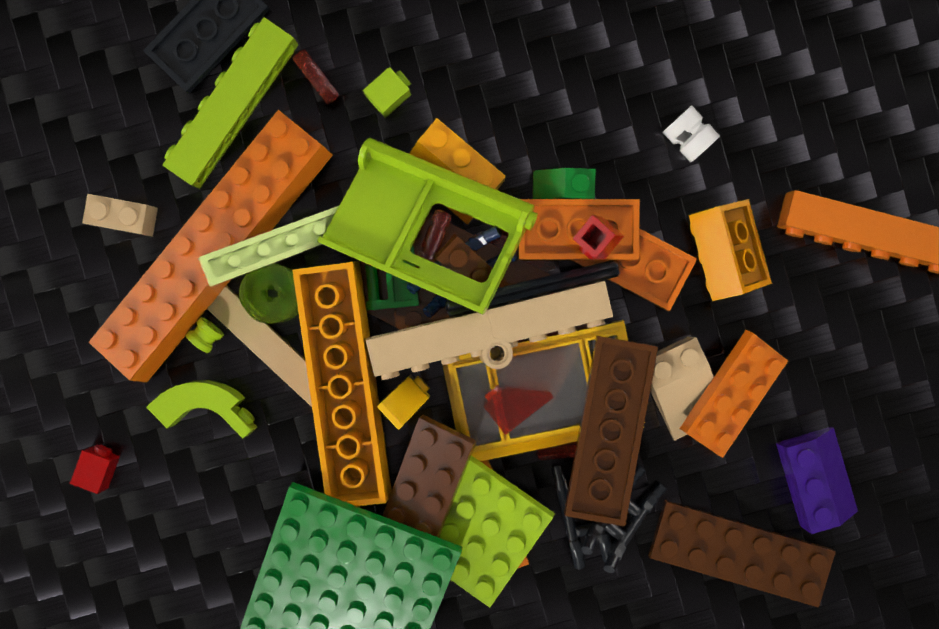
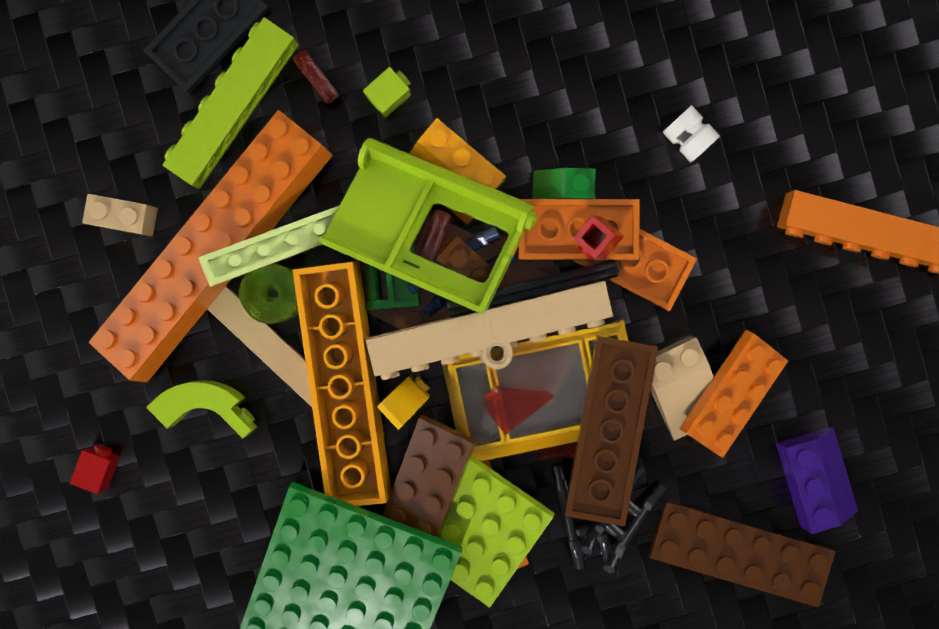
(204, 335): lime wheel -> none
(730, 250): light orange slope -> none

